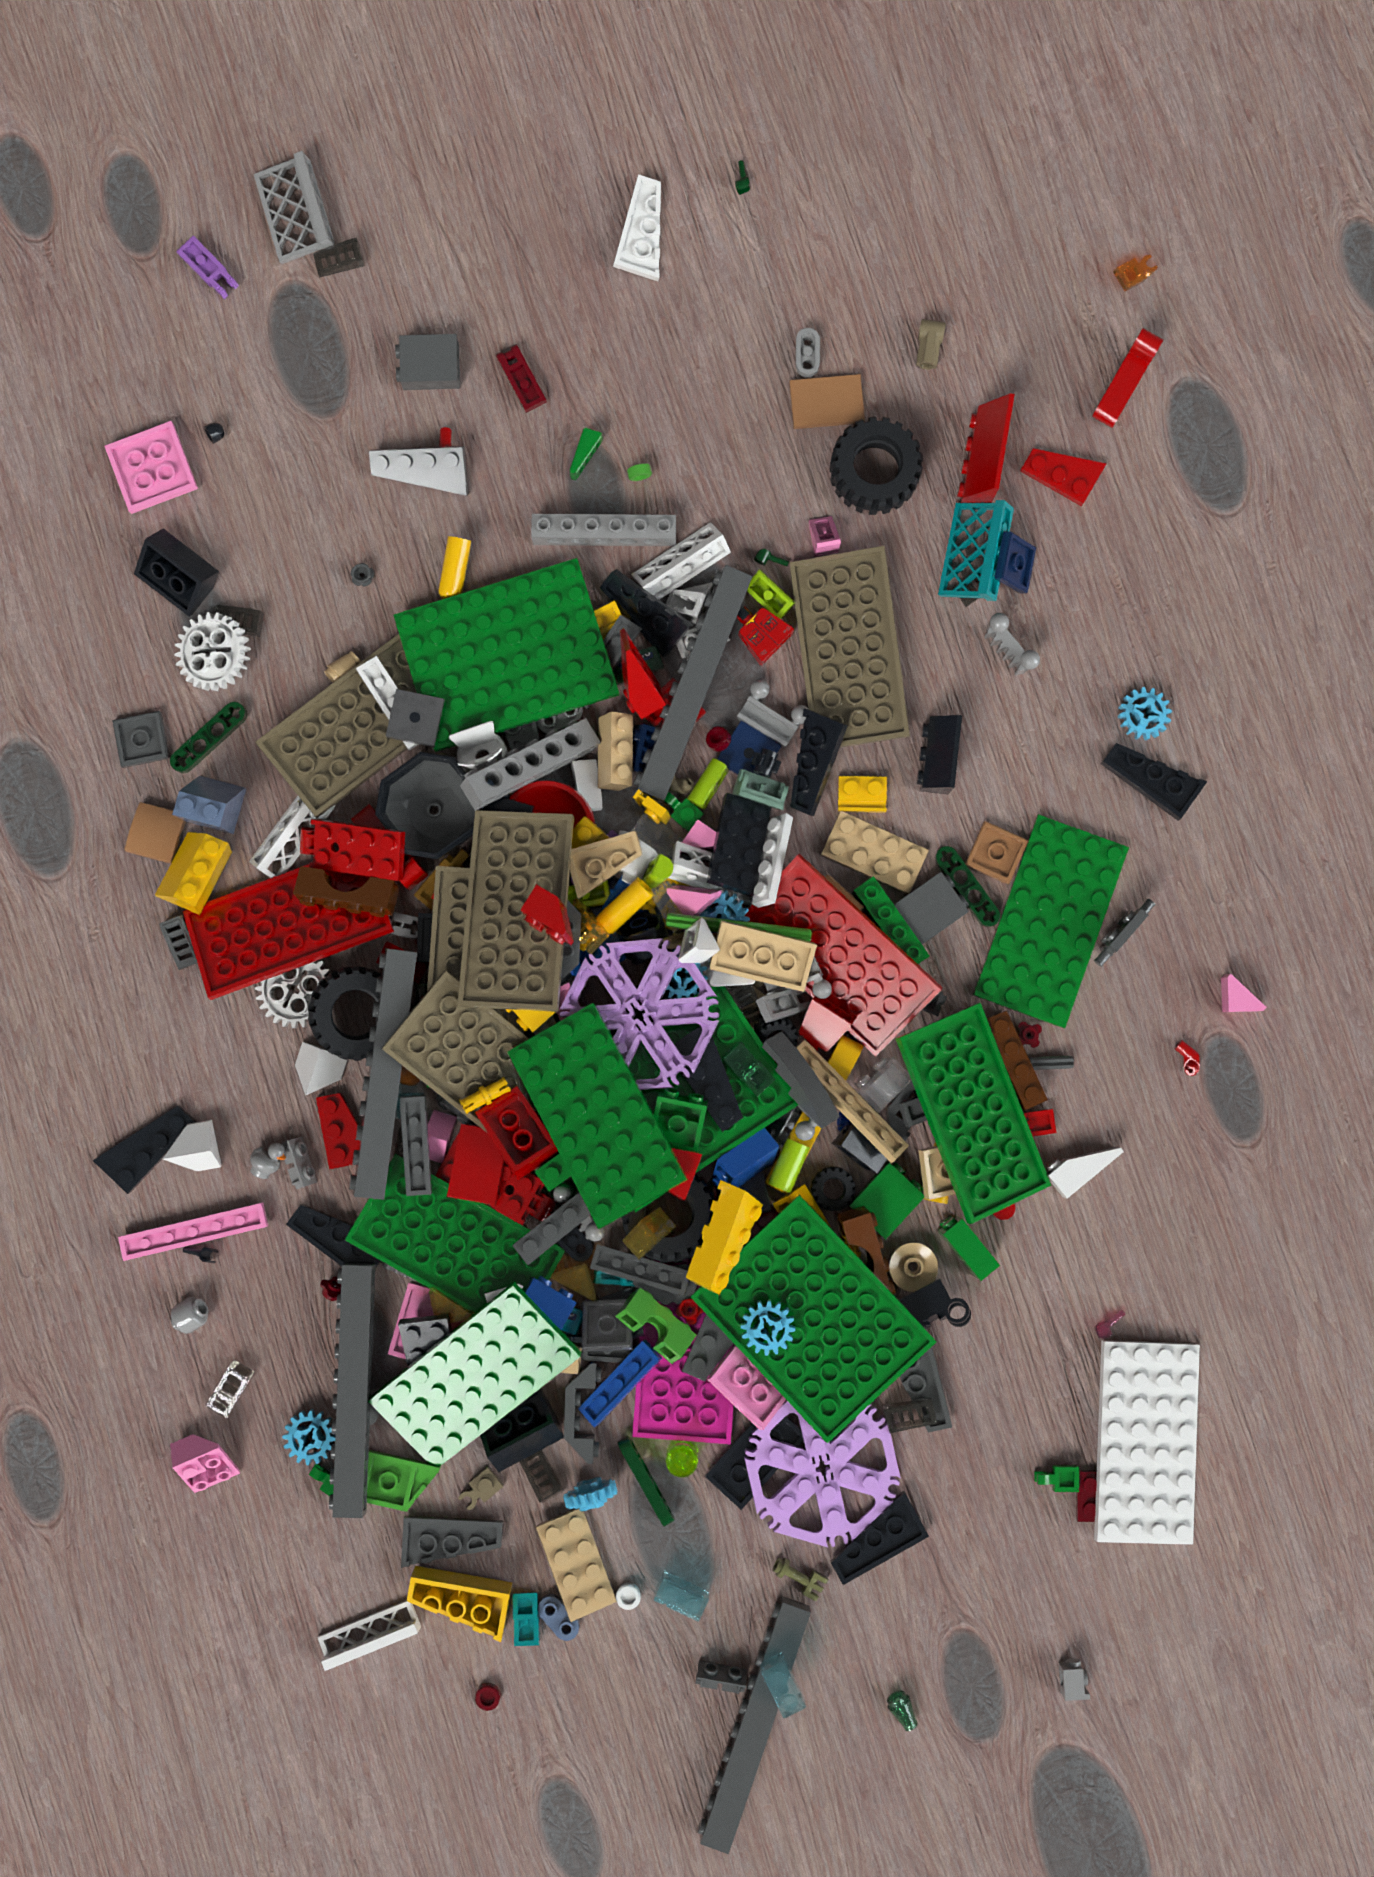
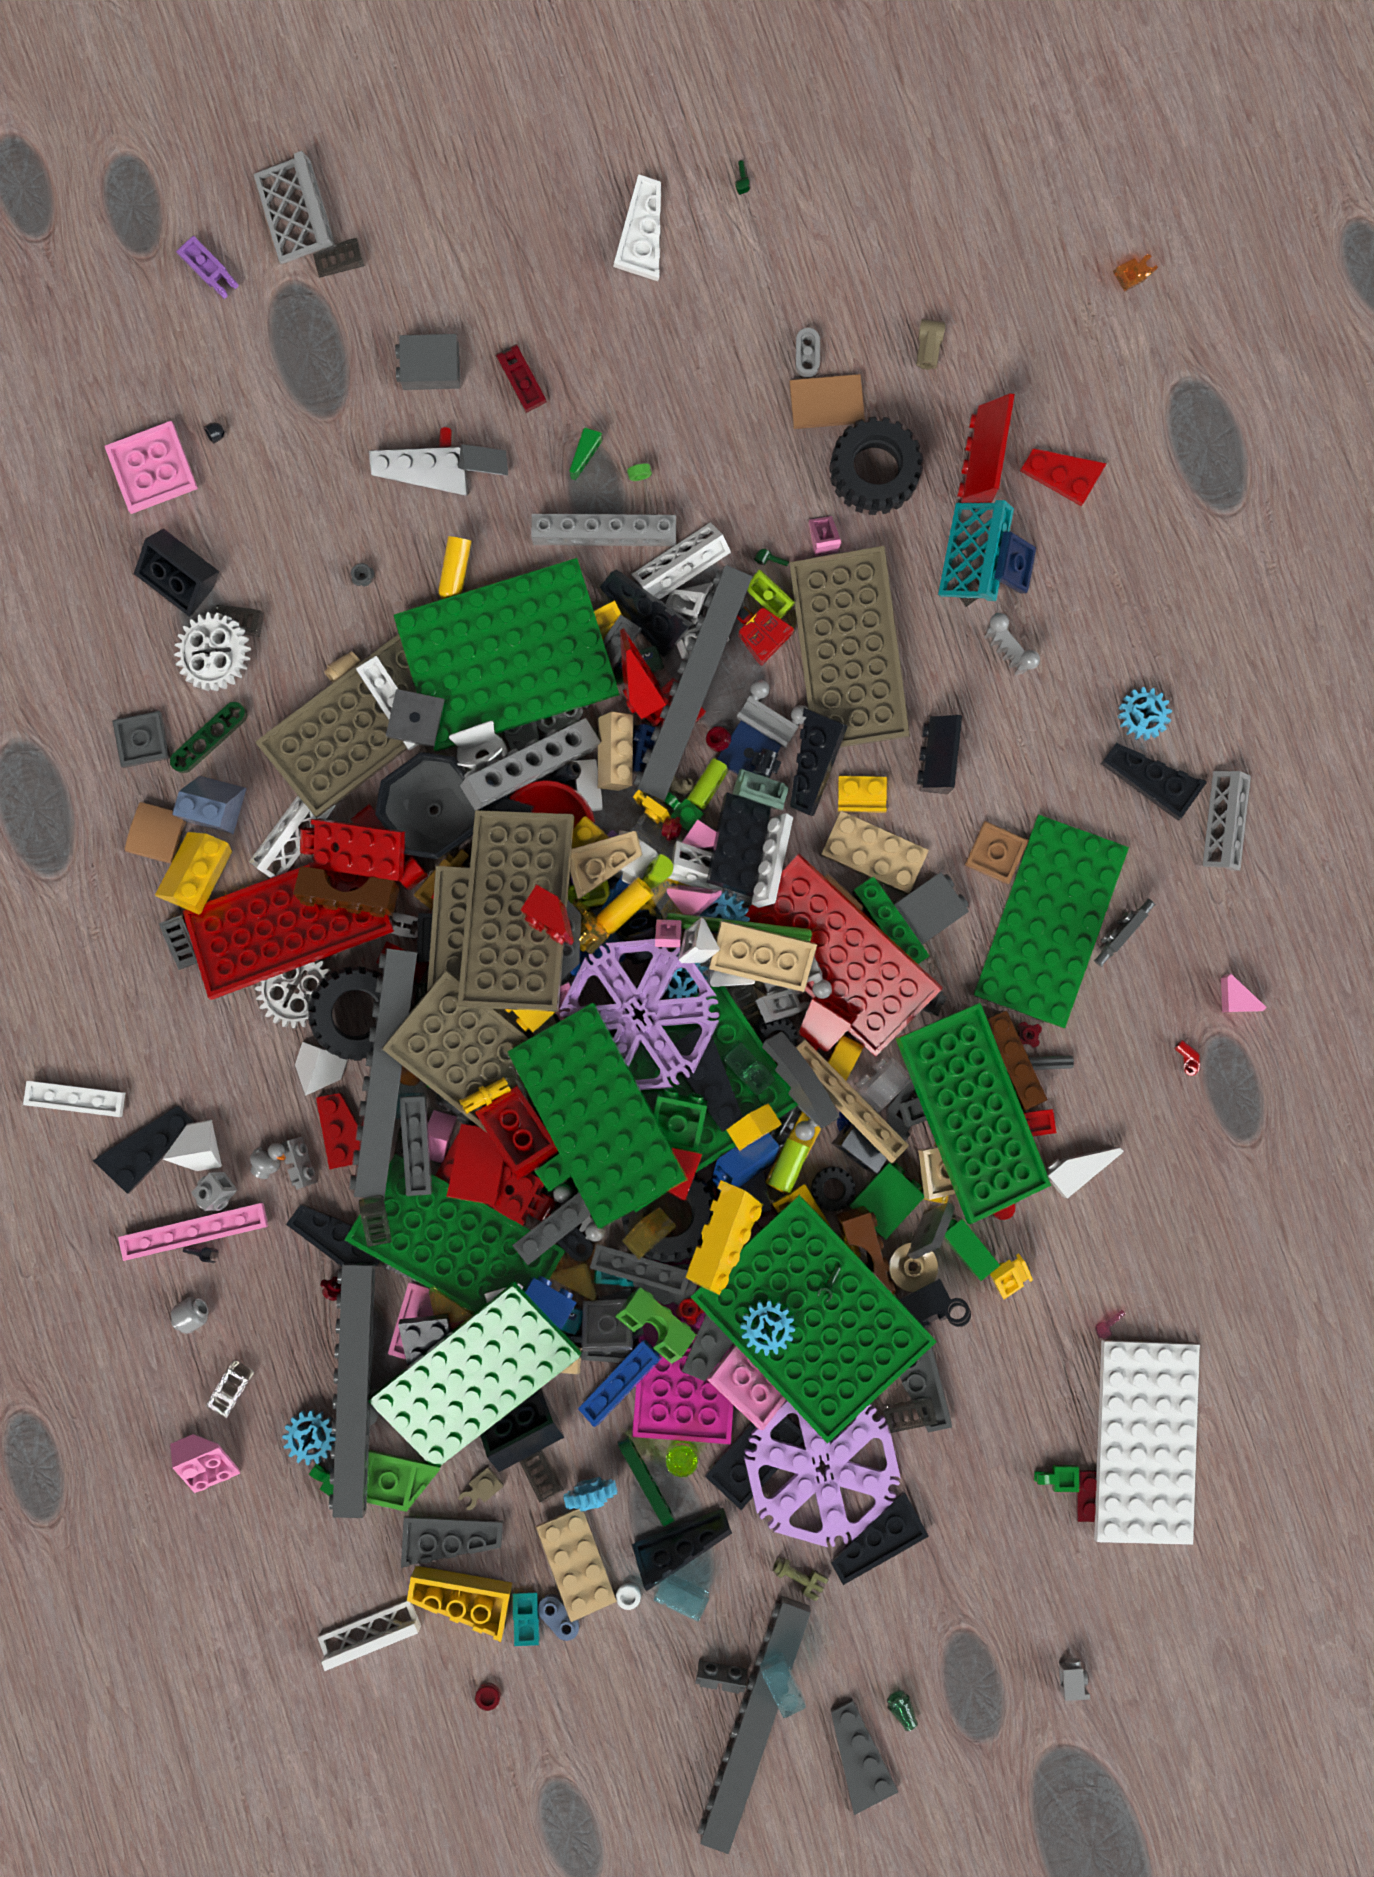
(74, 1098): none -> white plate
(214, 1191): none -> light grey brick
(375, 1207): none -> clear smoke slope
(483, 460): none -> dark grey slope
(569, 772): none -> black pin
(582, 1443): dark grey slope -> none
(668, 933): none -> bright pink bracket
(671, 828): none -> dark red plate
(676, 1547): none -> black wing
(753, 1126): none -> yellow slope
(829, 1284): none -> dark green hand
(862, 1763): none -> dark grey wing
(931, 1230): none -> flat silver tile
(970, 884): dark green beam -> none
(1010, 1276): none -> yellow plate
(1127, 377): red beam -> none
(1235, 820): none -> light grey fence

